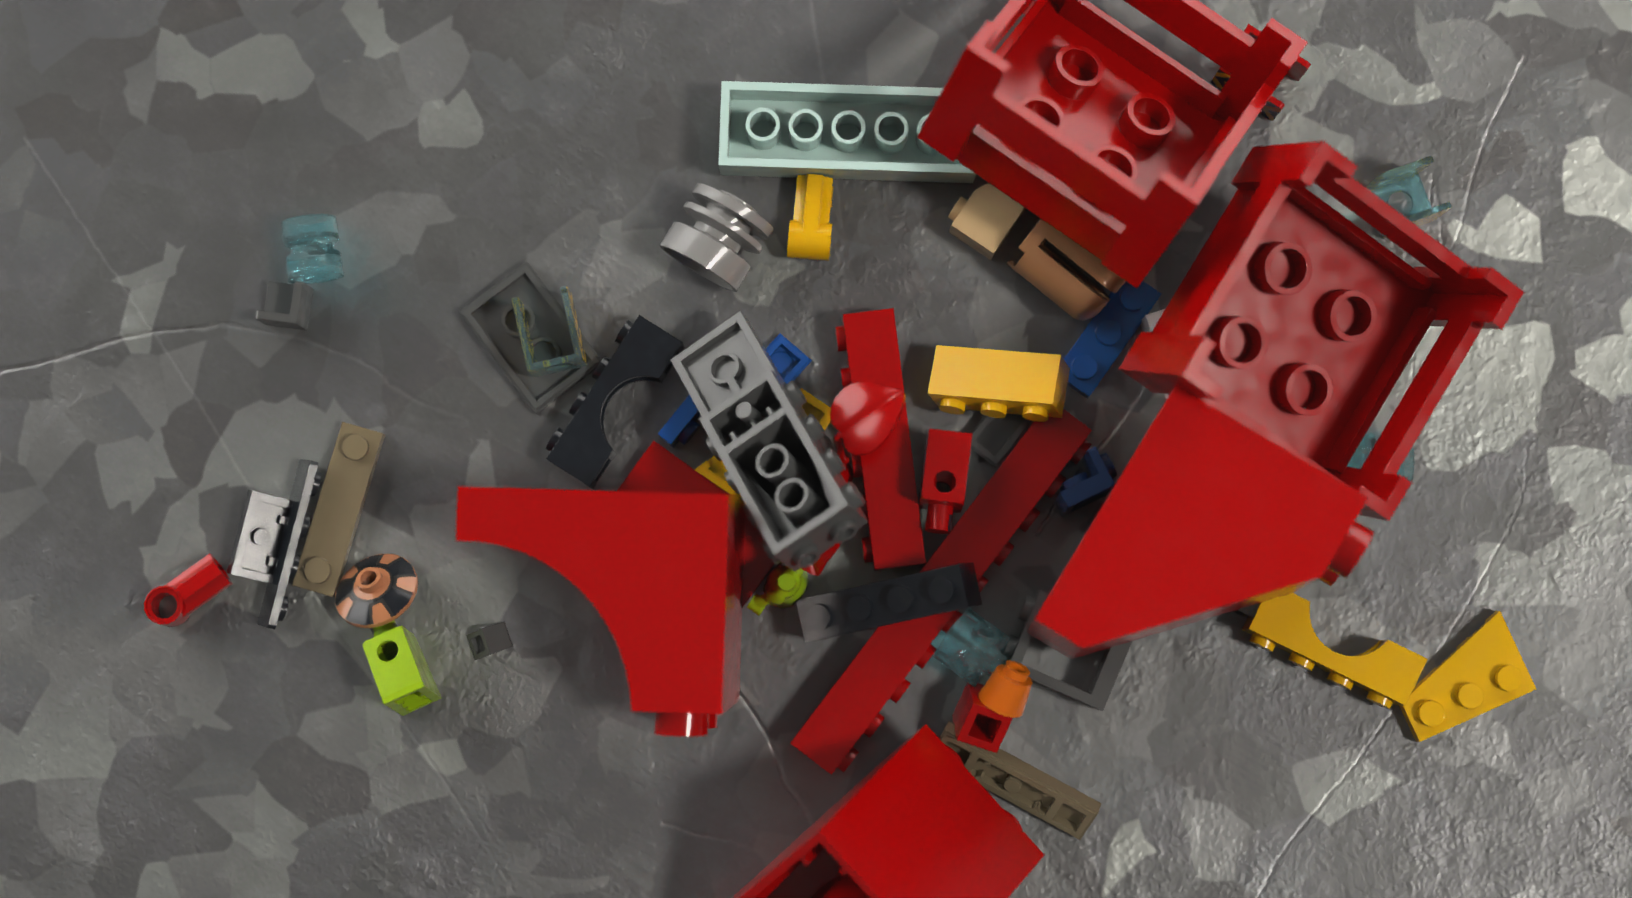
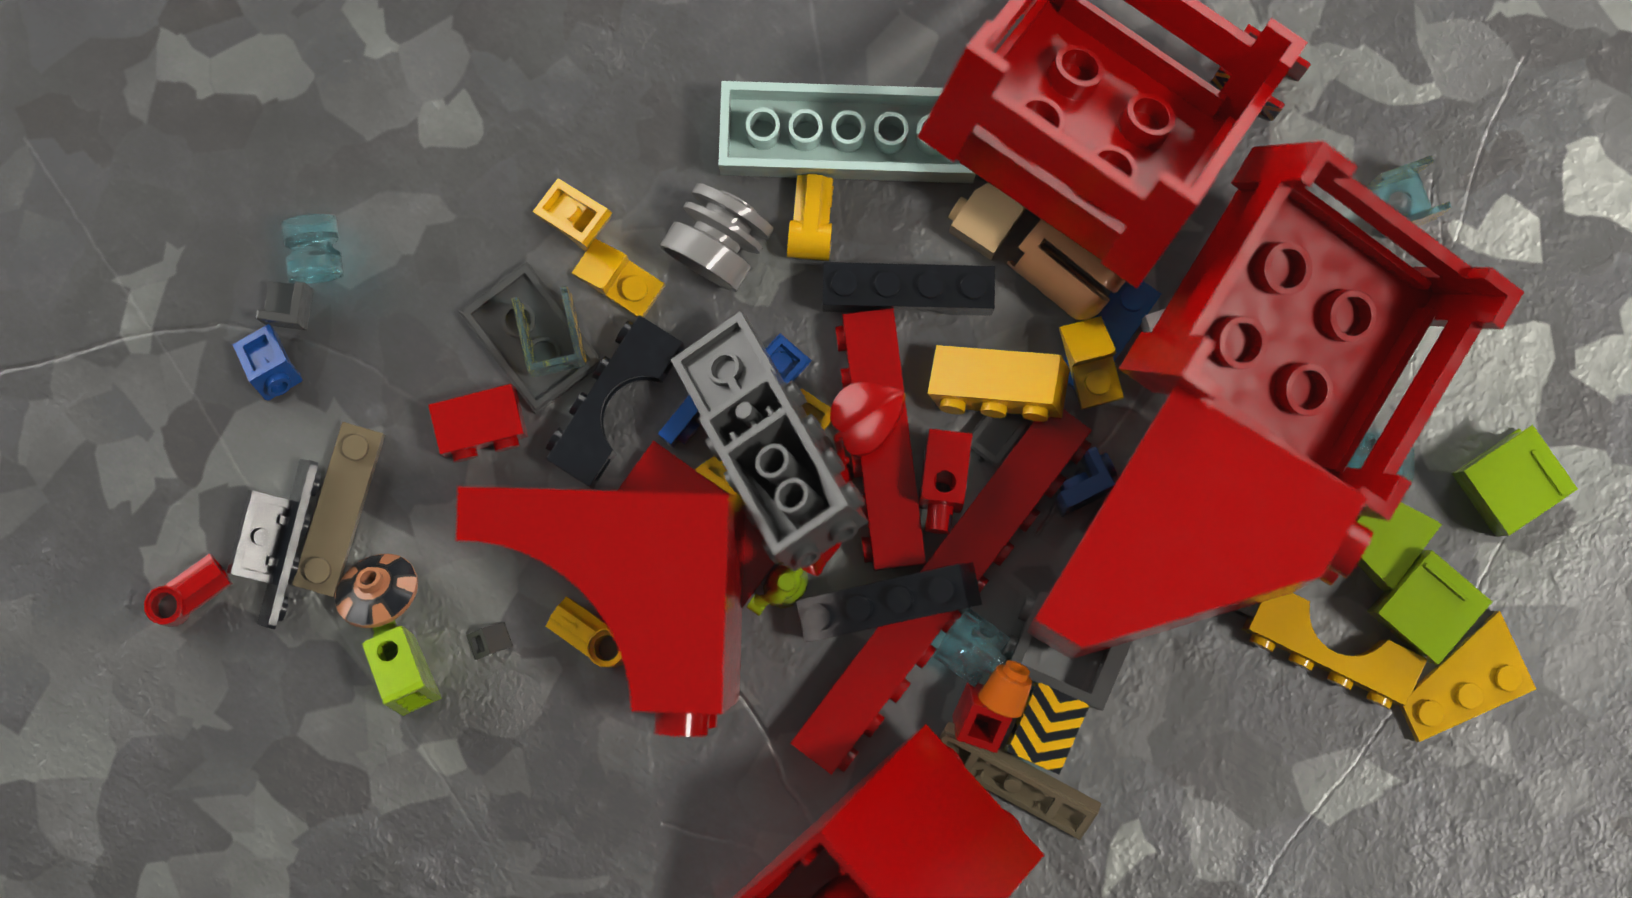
(267, 363): none -> blue bracket
(478, 422): none -> red brick
(573, 213): none -> yellow slope
(582, 631): none -> yellow piece
(618, 278): none -> yellow slope
(909, 286): none -> black arch
(1047, 727): none -> piece
(1091, 362): none -> yellow slope
(1395, 544): none -> lime torso
(1430, 607): none -> lime piece
(1514, 481): none -> lime piece

